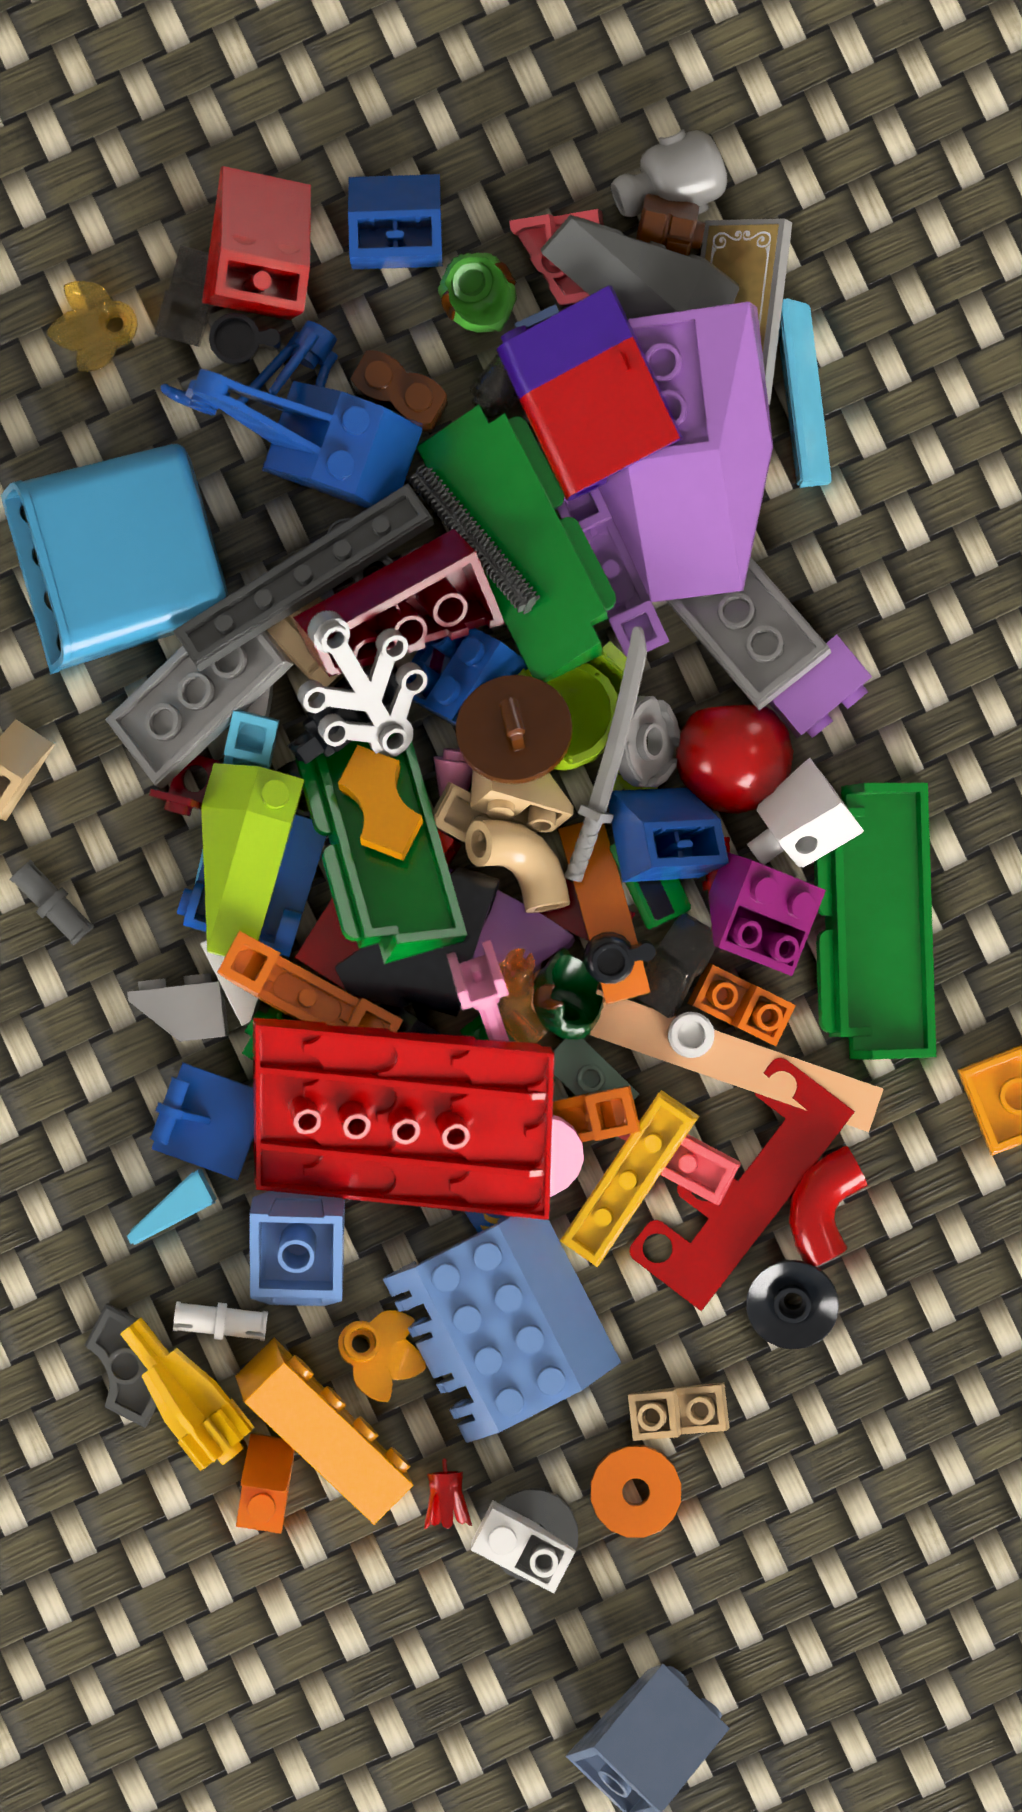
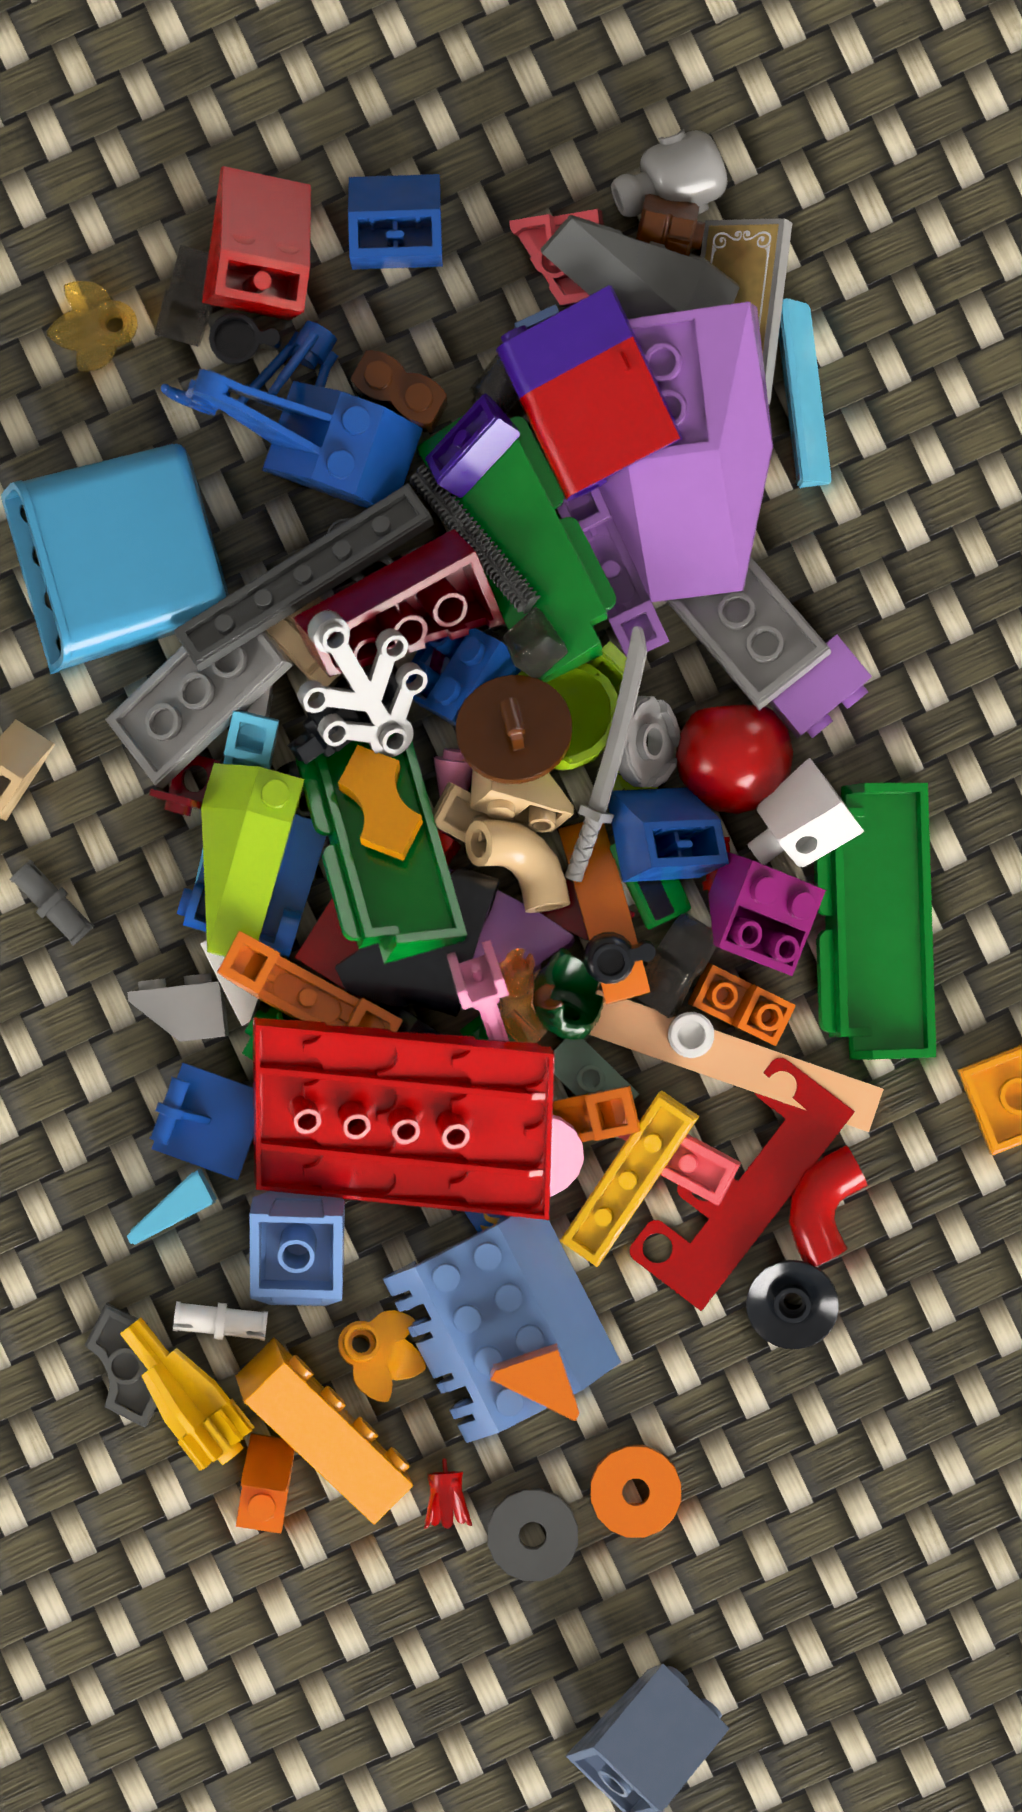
(472, 447): none -> dark purple slope
(478, 292): bright green hair -> none
(522, 1546): white slope -> none
(534, 644): none -> clear smoke slope
(539, 1377): none -> orange slope
(678, 1411): tan slope -> none

